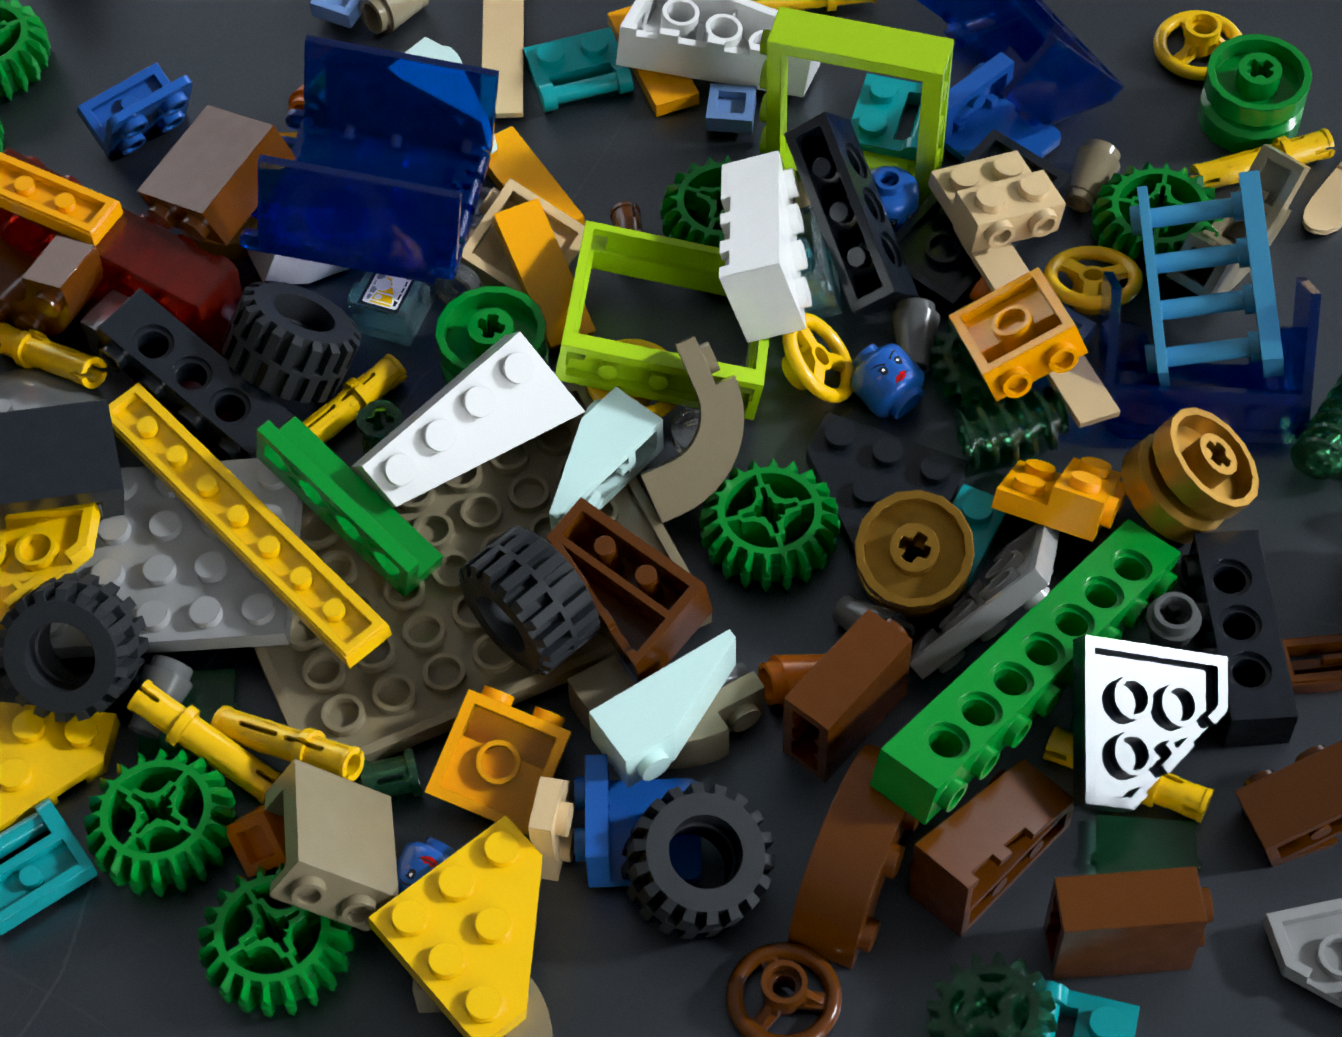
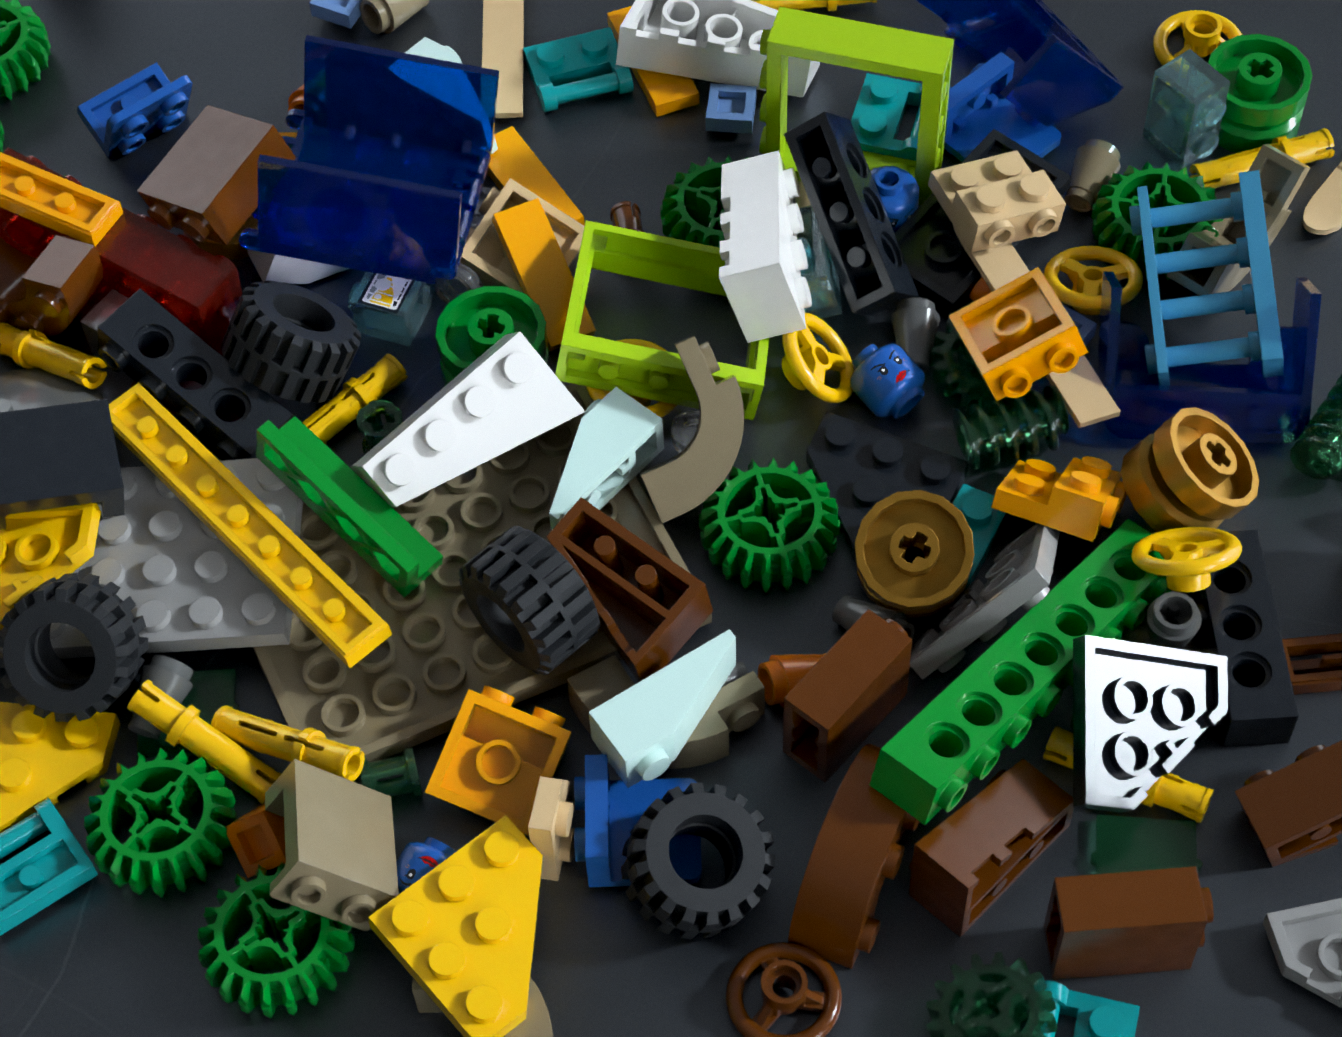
(1186, 109): none -> clear light blue brick
(1188, 555): none -> yellow piece

